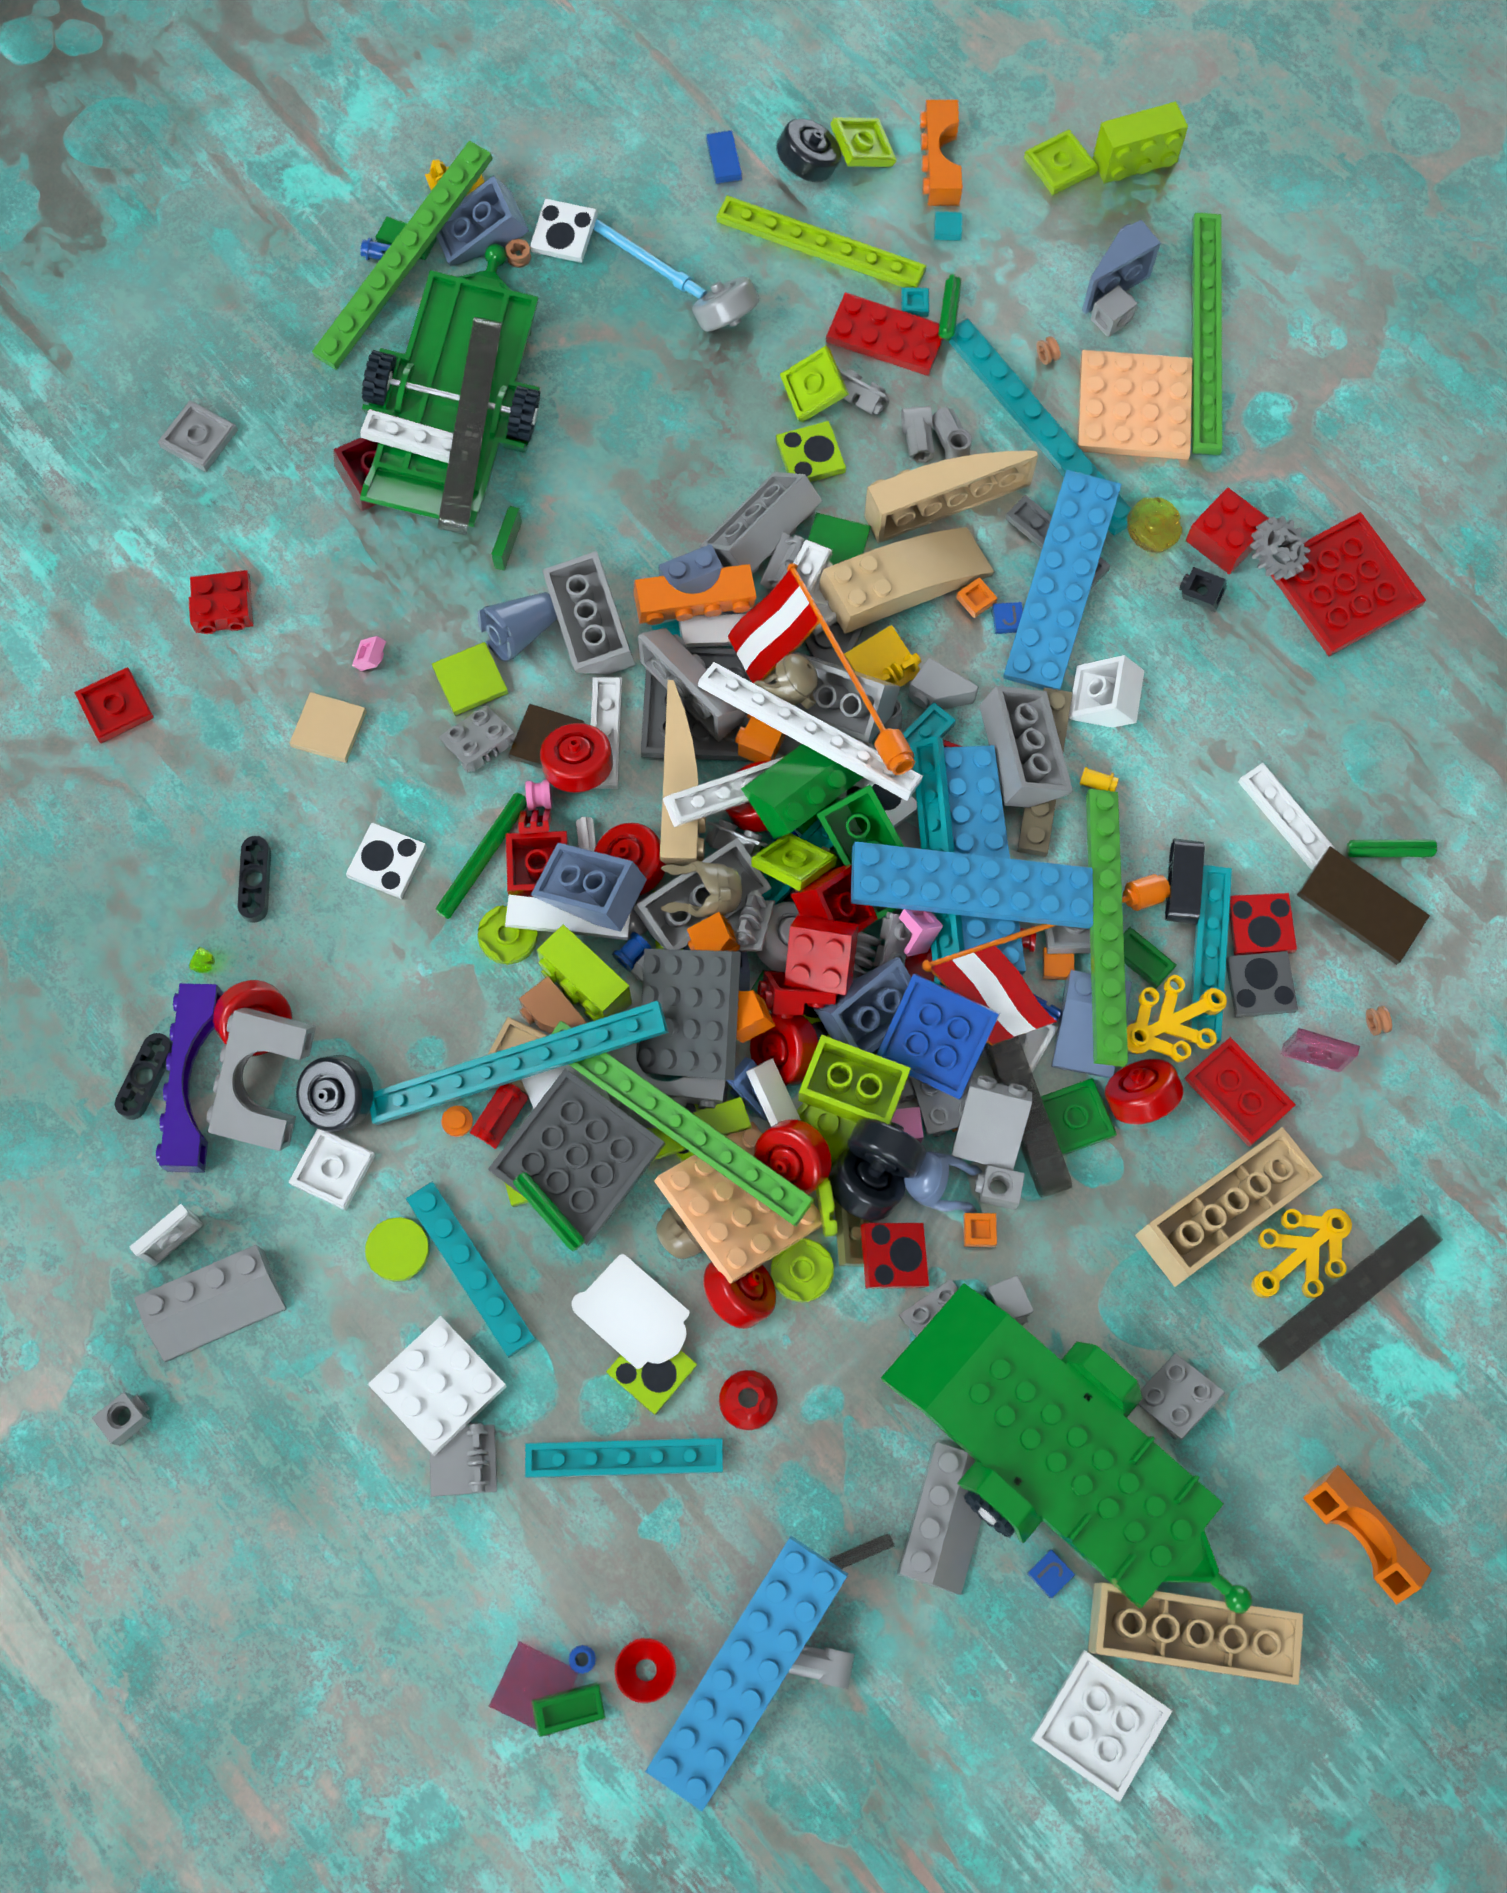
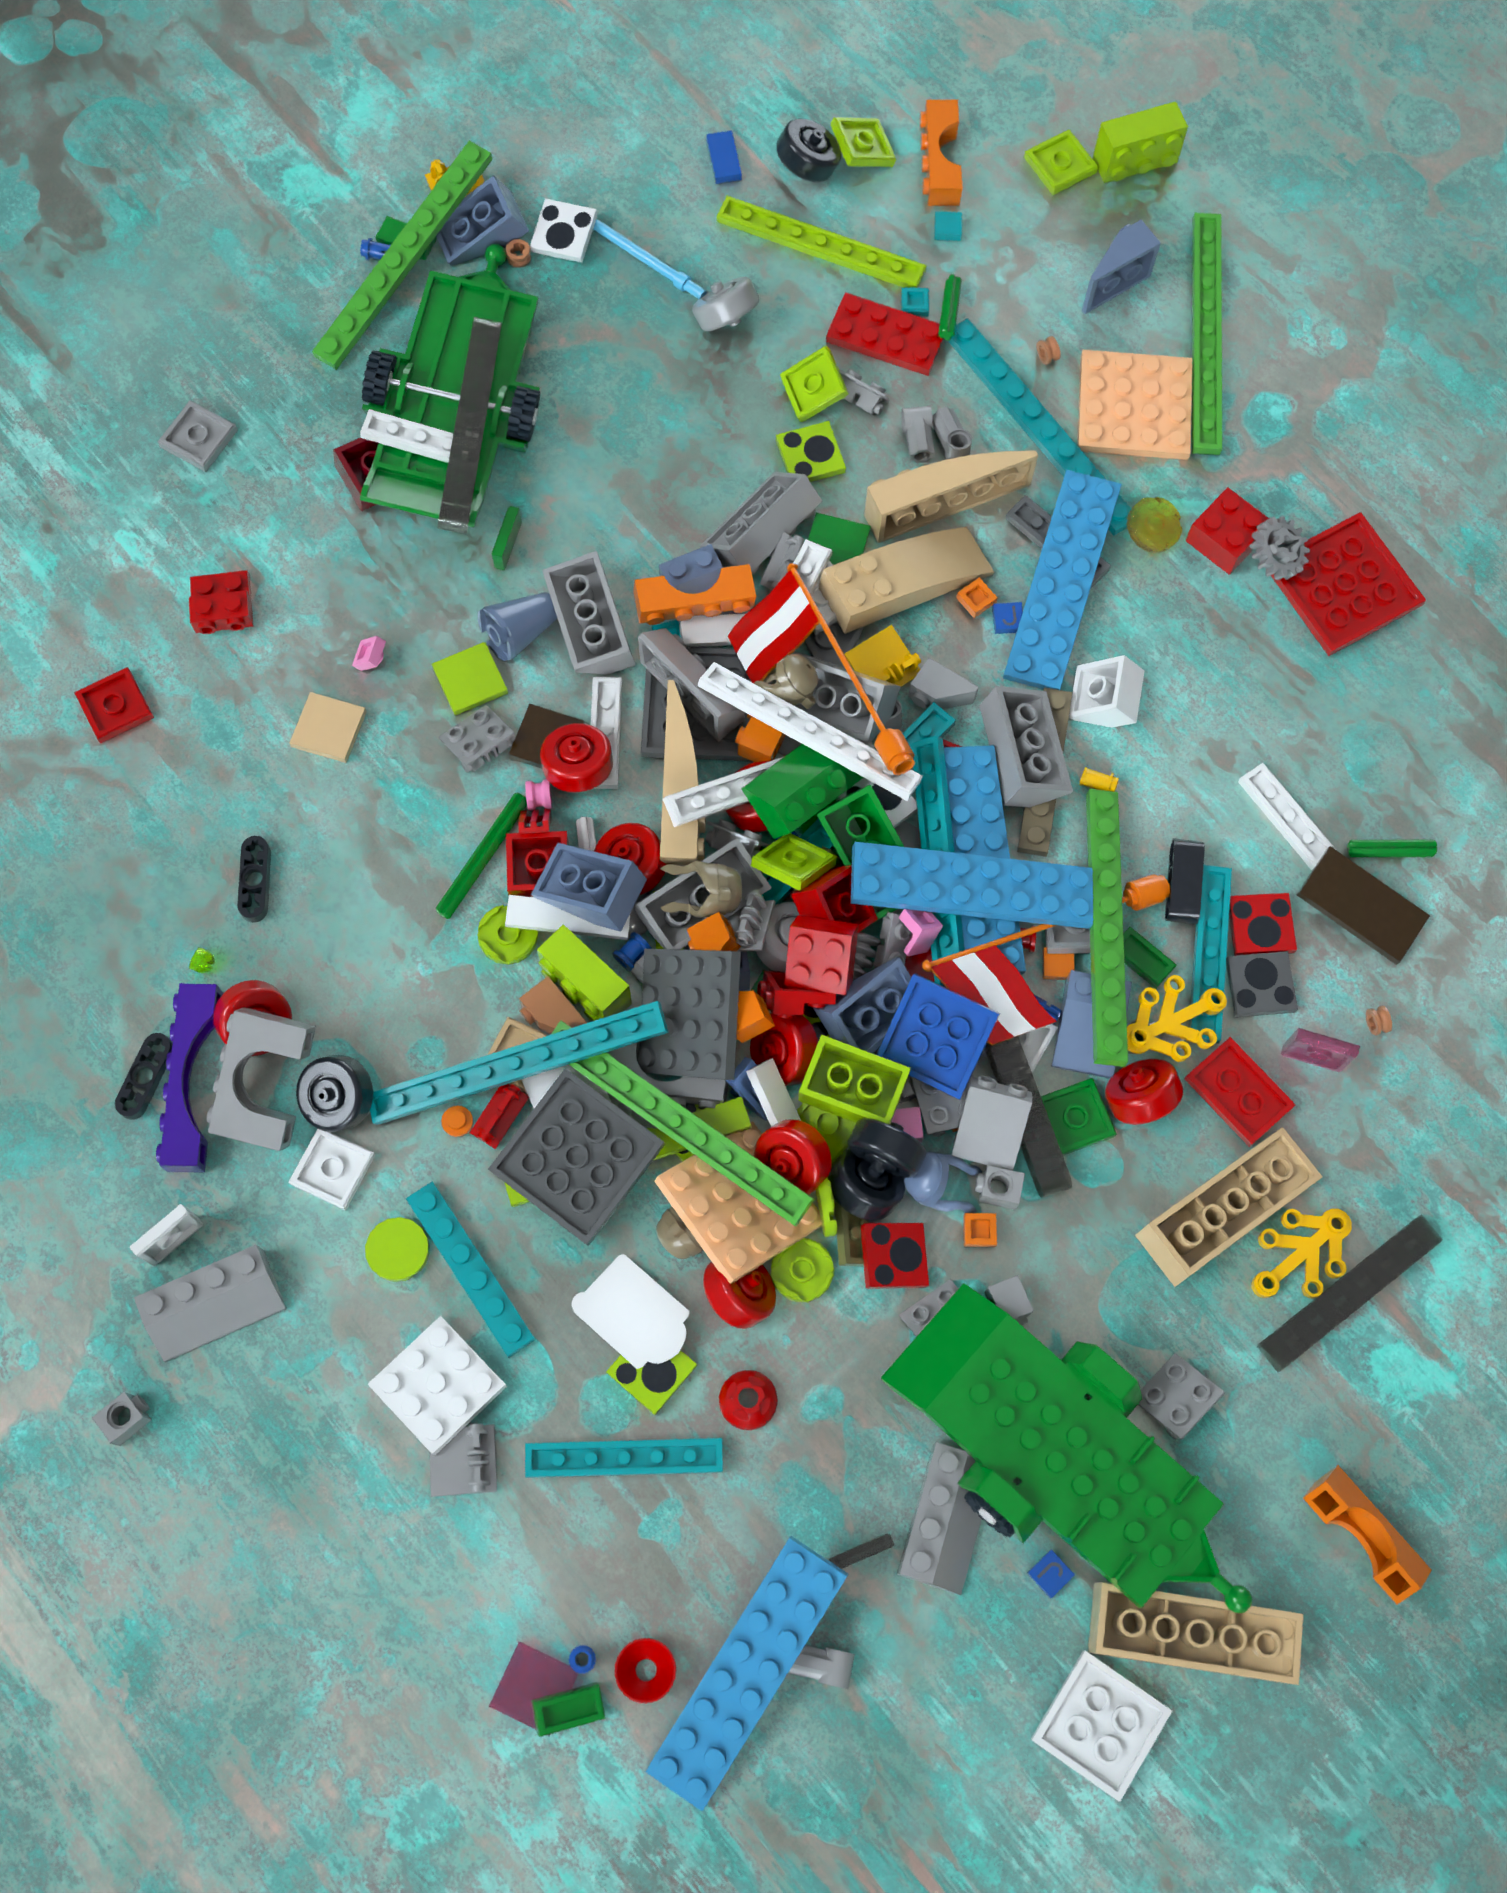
(386, 860): white tile -> none
(548, 1211): green axle -> none
(1113, 311): light grey brick -> none
(1199, 578): black brick -> none

